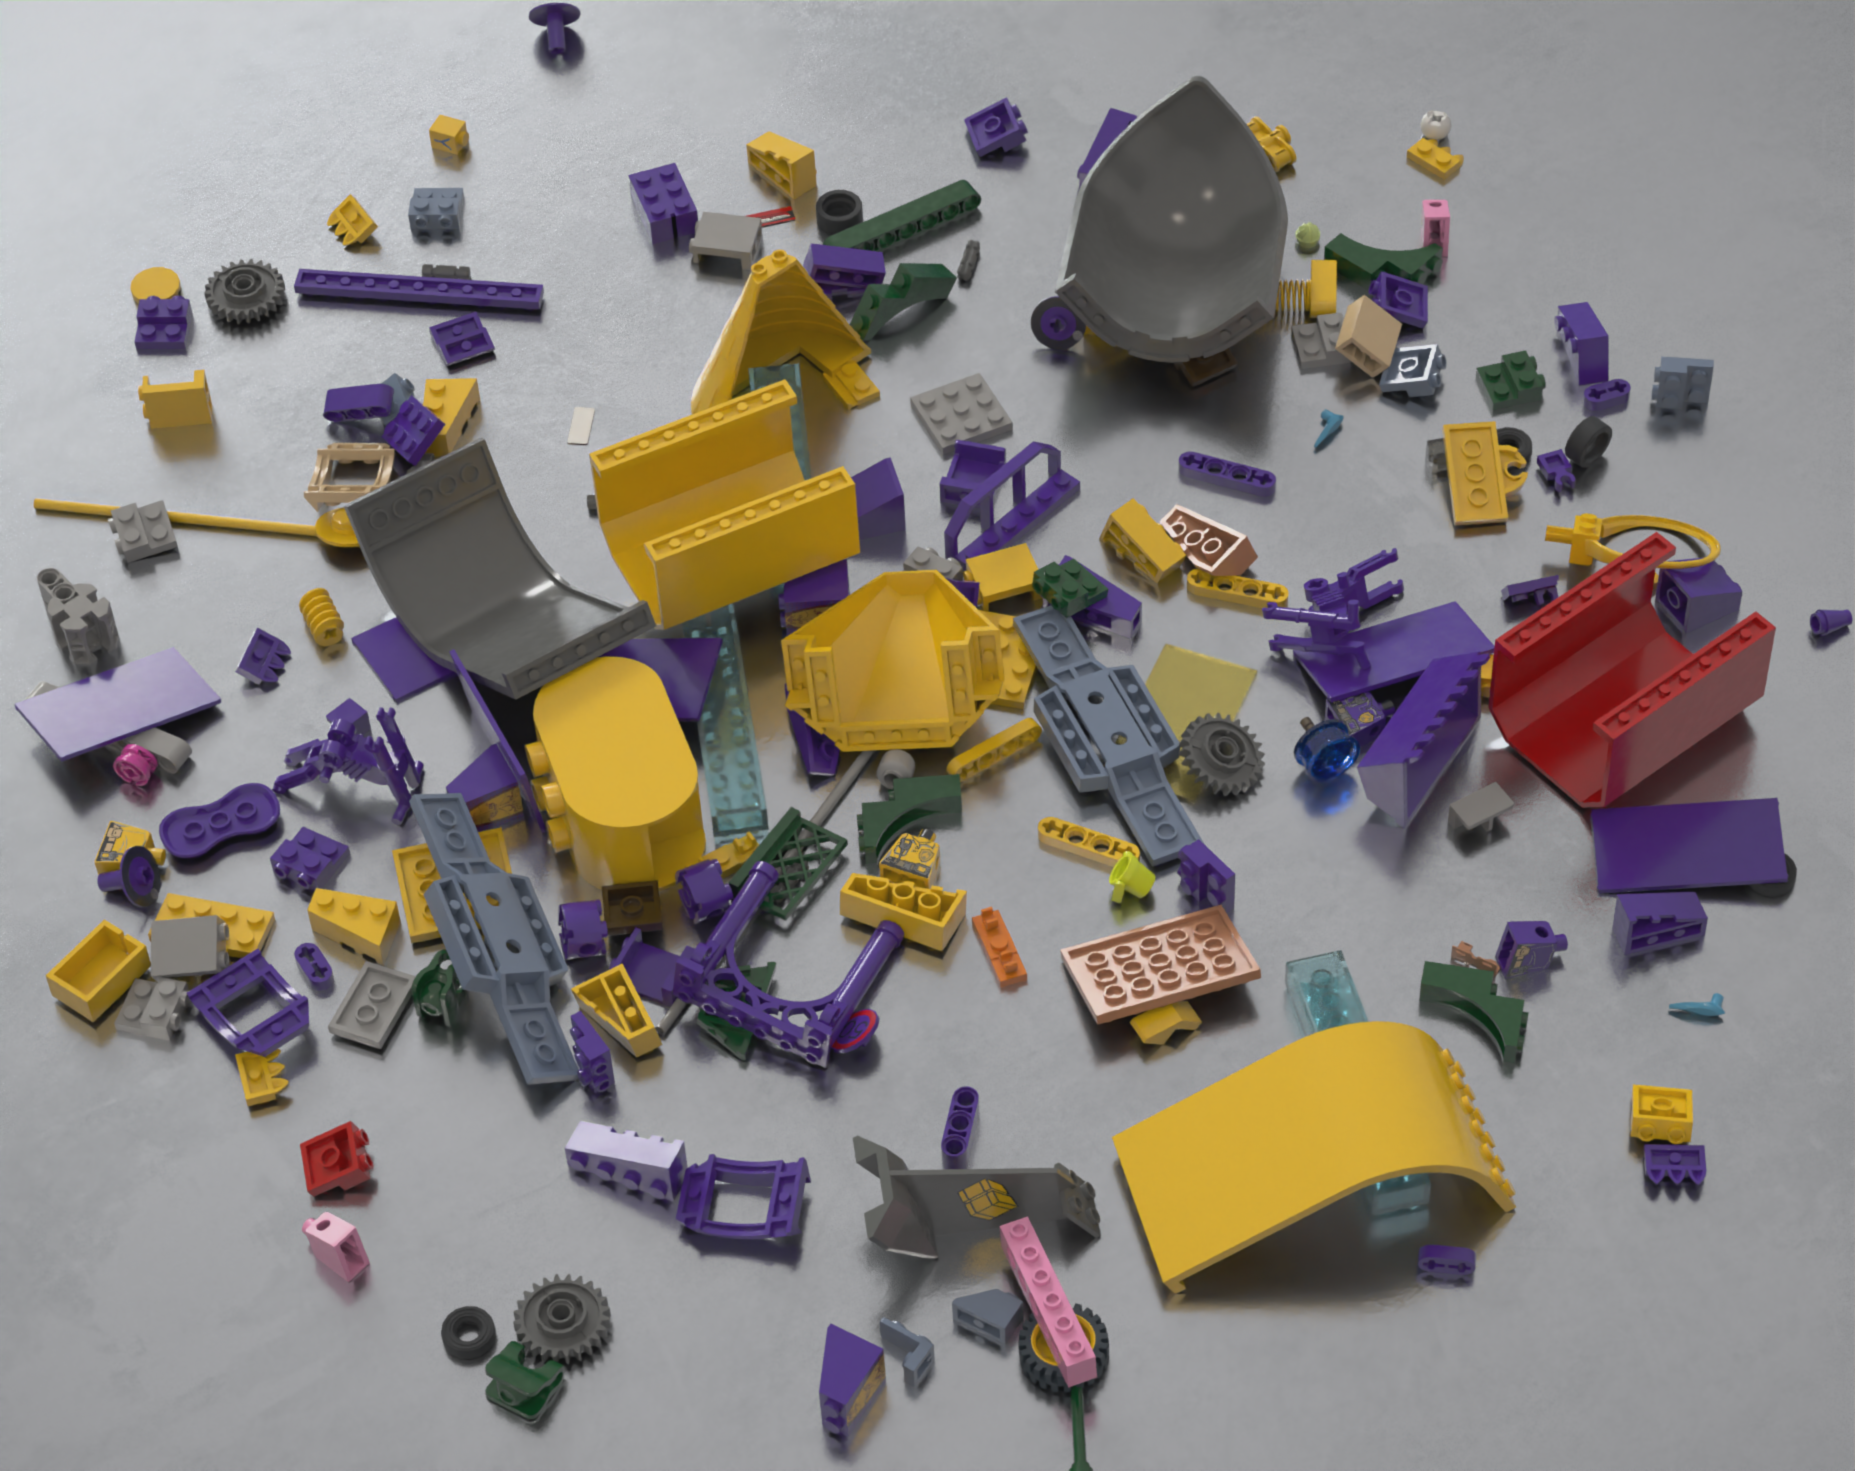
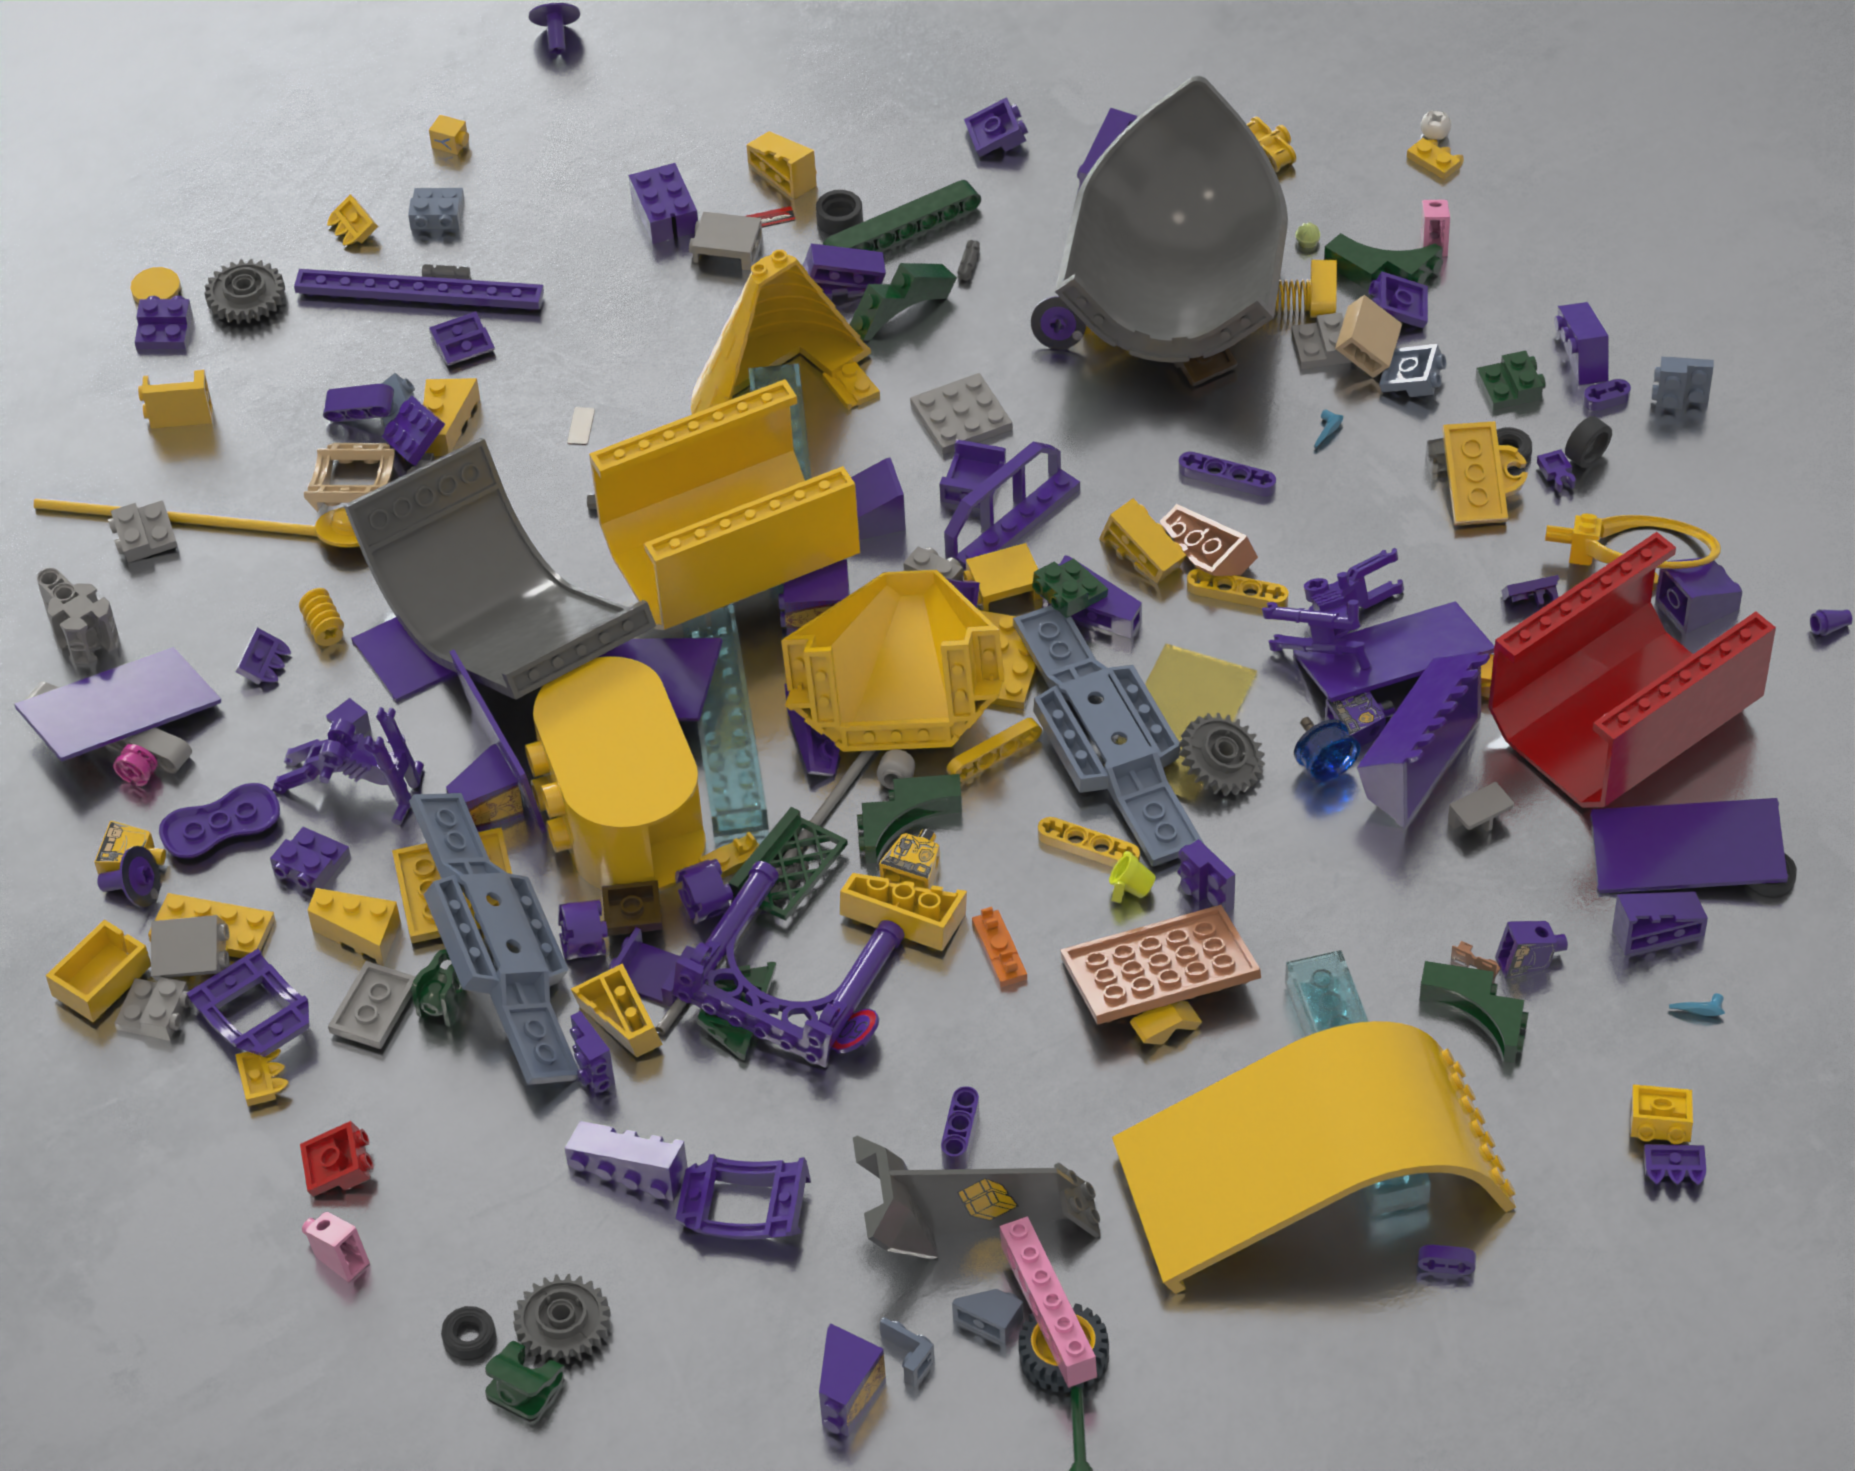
(318, 964): dark purple beam -> none

